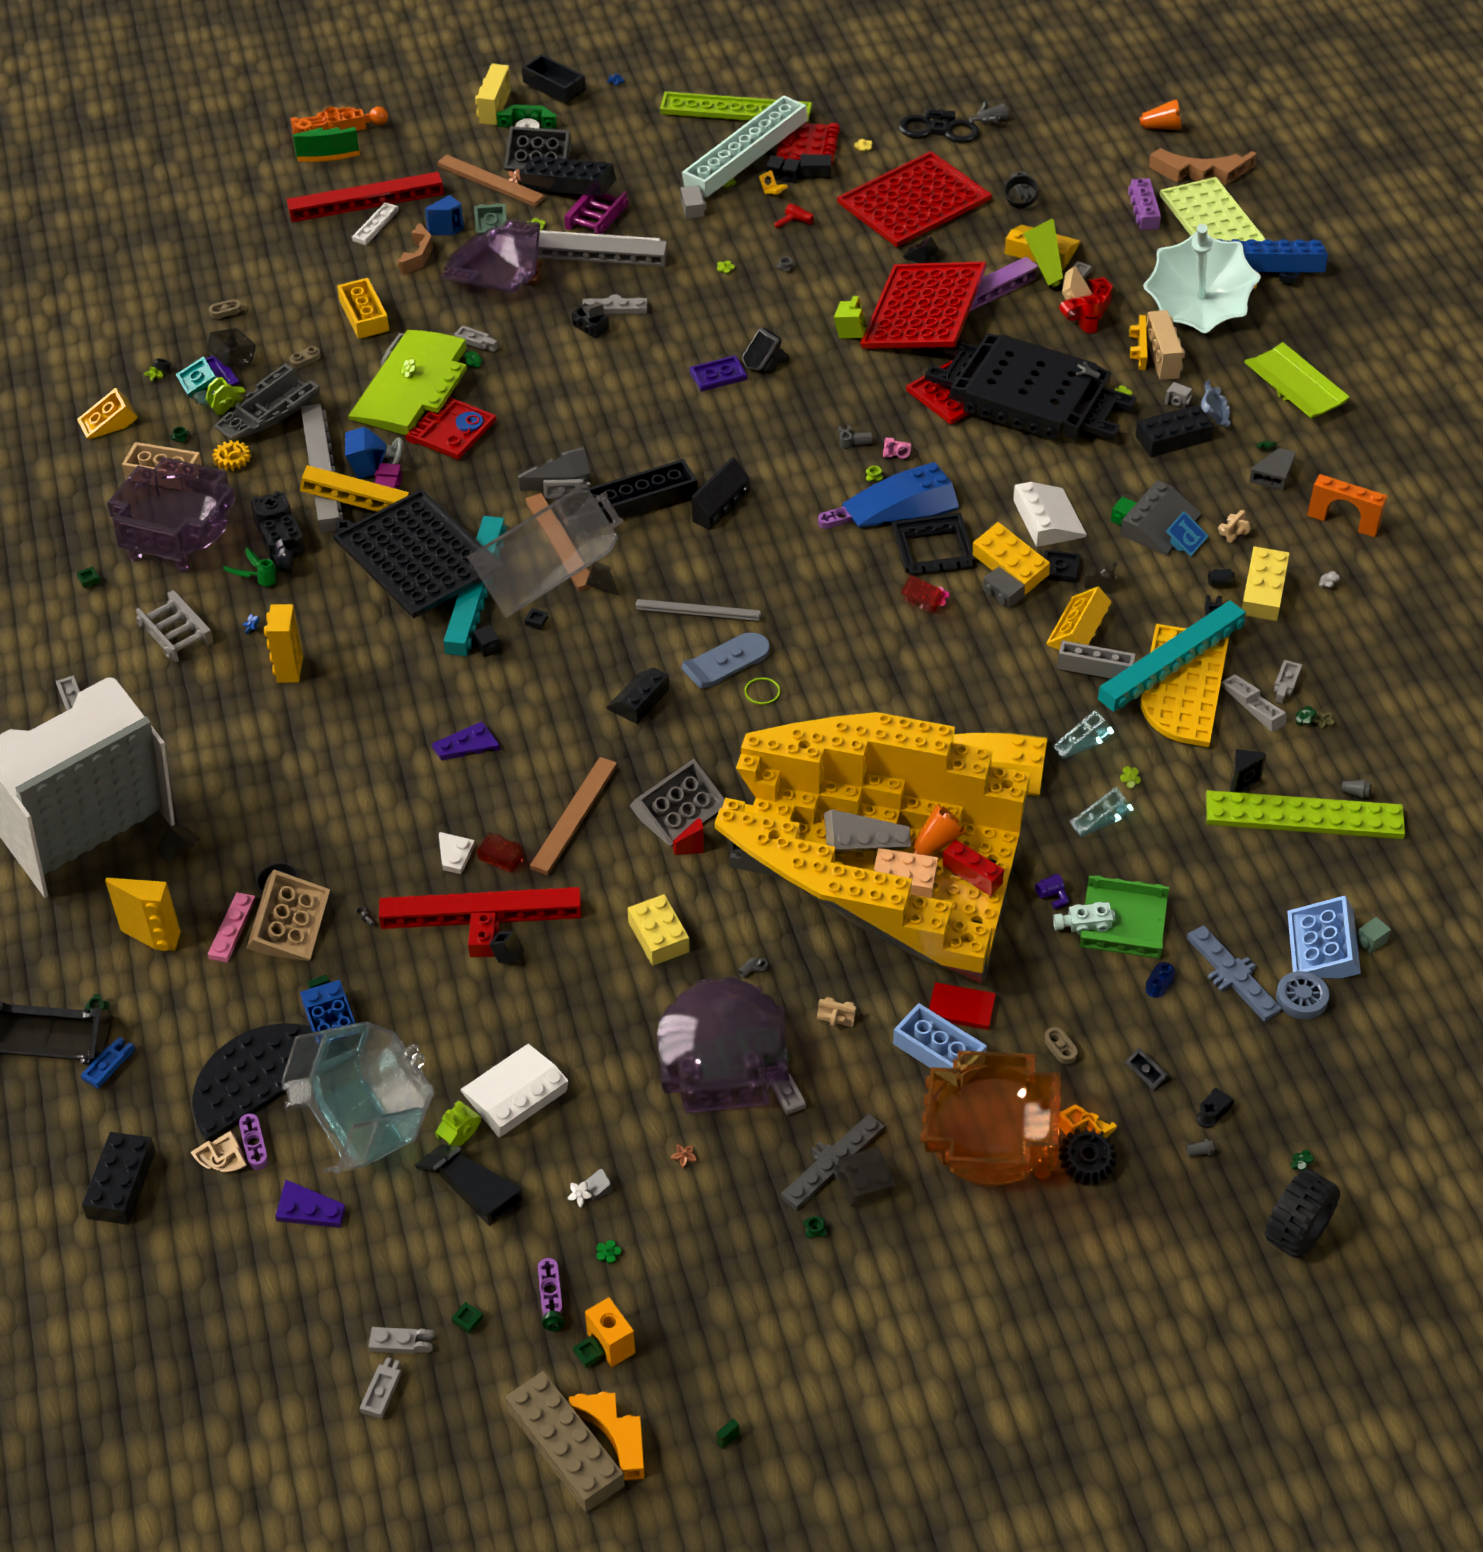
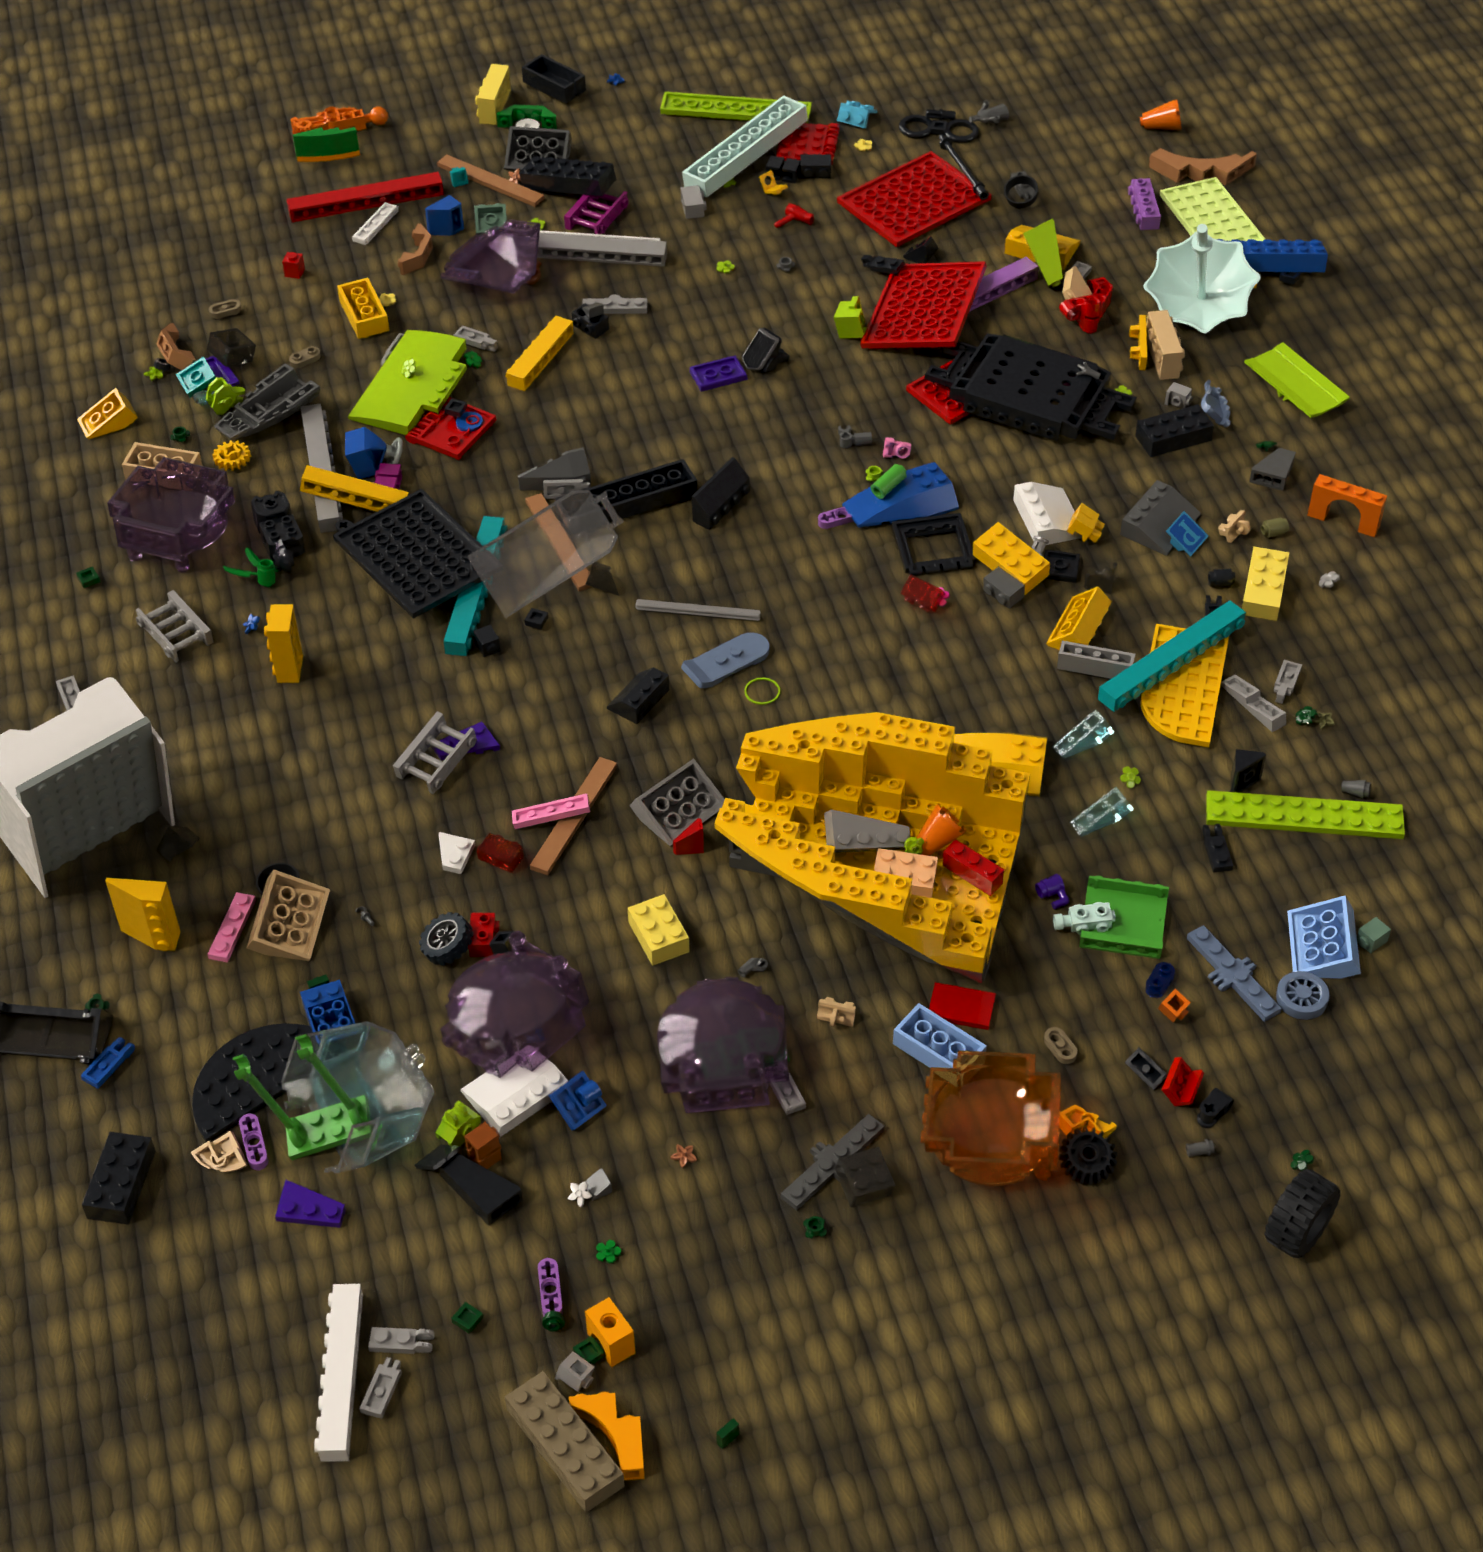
(173, 356): none -> medium nougat slope
(293, 265): none -> red brick
(319, 1128): none -> bright green piece
(340, 1373): none -> white brick
(387, 299): none -> light yellow plant
(423, 741): none -> light grey fence
(442, 933): none -> black wheel
(455, 408): none -> black plate
(457, 908): red brick -> none
(458, 176): none -> teal tile
(483, 1145): none -> dark orange piece
(514, 1008): none -> windscreen
(539, 353): none -> yellow brick
(550, 811): none -> bright pink plate
(575, 1372): none -> light grey brick
(578, 1100): none -> blue plate
(855, 113): none -> medium azure bracket
(883, 264): none -> black hinge
(888, 481): none -> bright green brick
(913, 845): none -> lime plate
(978, 187): none -> black bar
(1039, 544): none -> light grey bush
(1086, 523): none -> yellow hips
(1121, 509): green brick -> none
(1175, 1006): none -> orange brick
(1182, 1083): none -> red bracket
(1217, 849): none -> black hinge
(1274, 527): none -> olive brick

